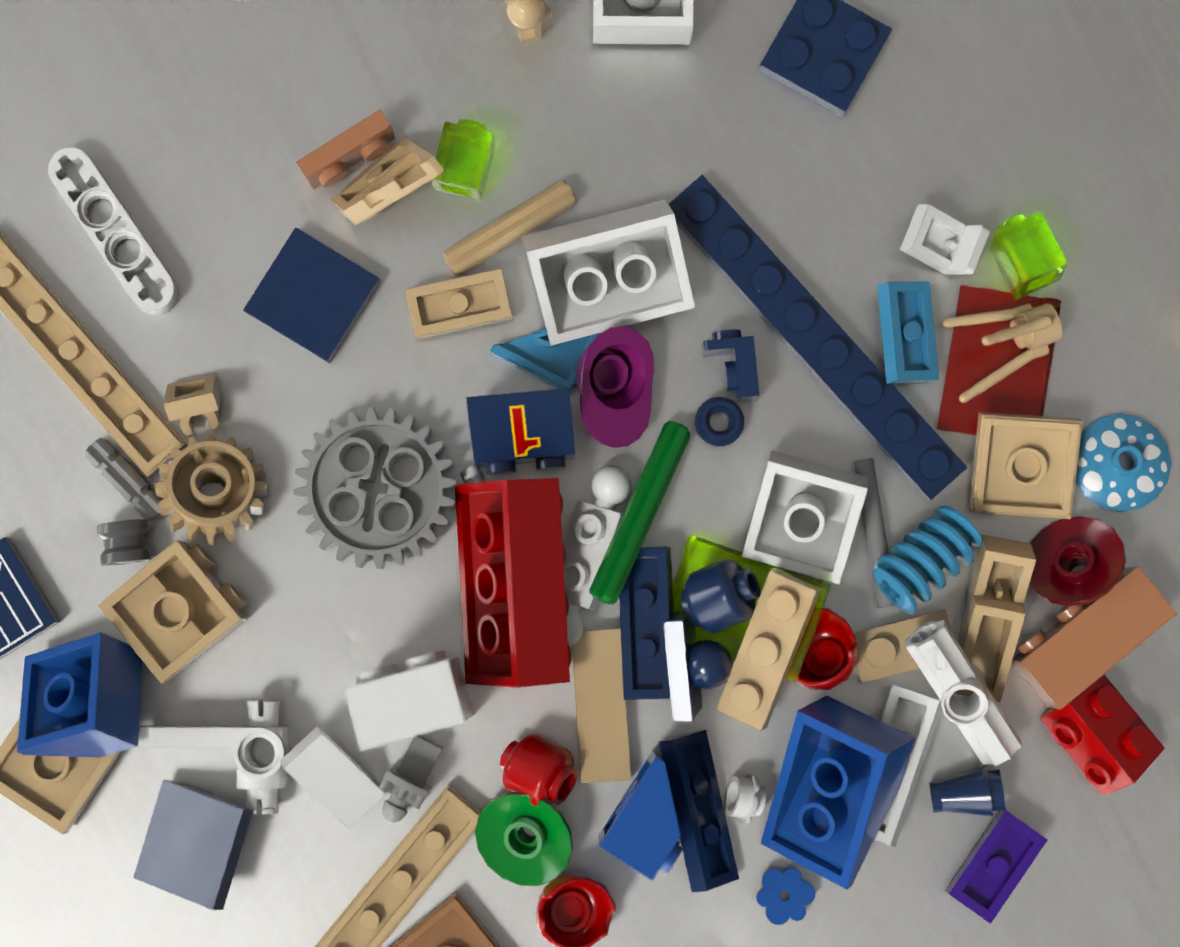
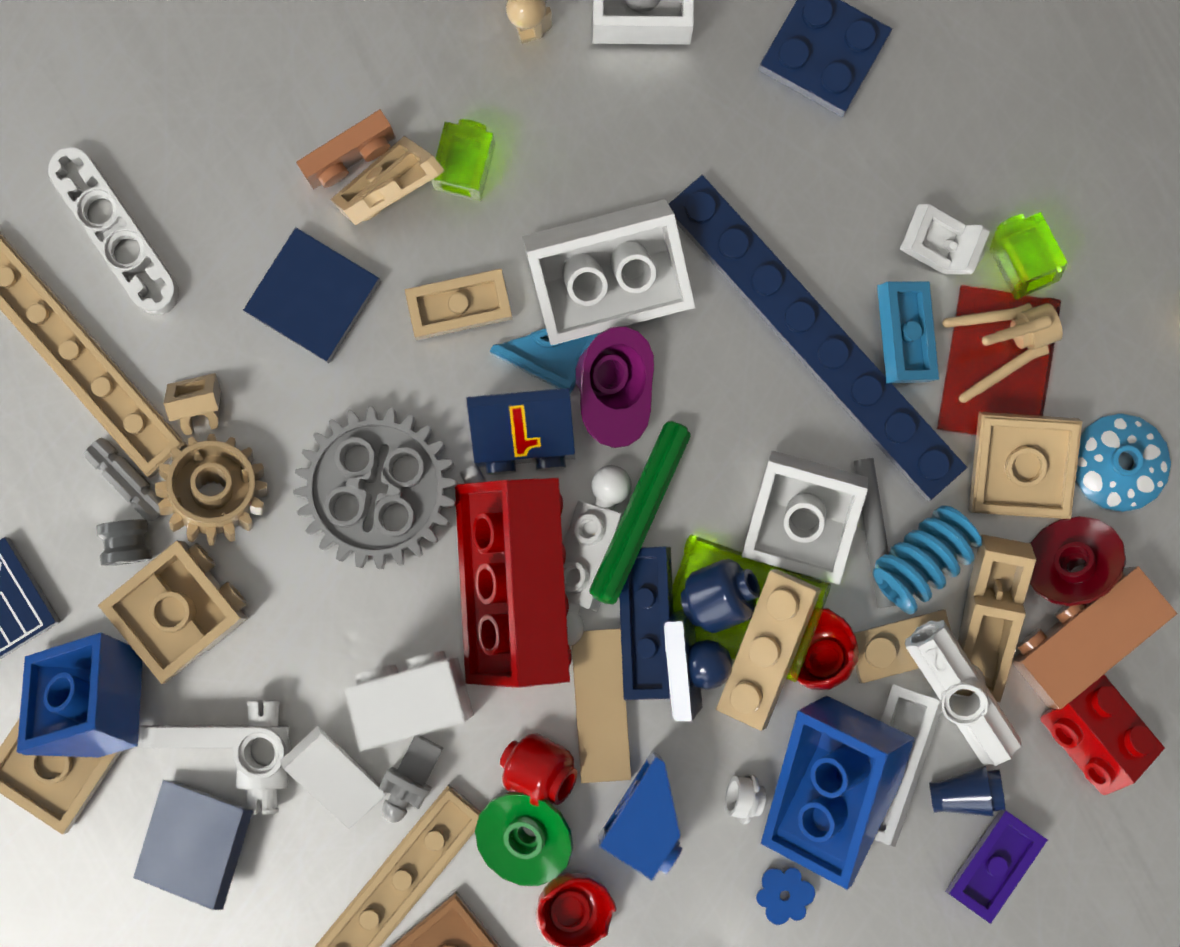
(509, 227): tan axle -> none
(699, 811): dark blue plate -> none
(730, 410): dark blue plate -> none
(742, 370): dark blue bracket -> none

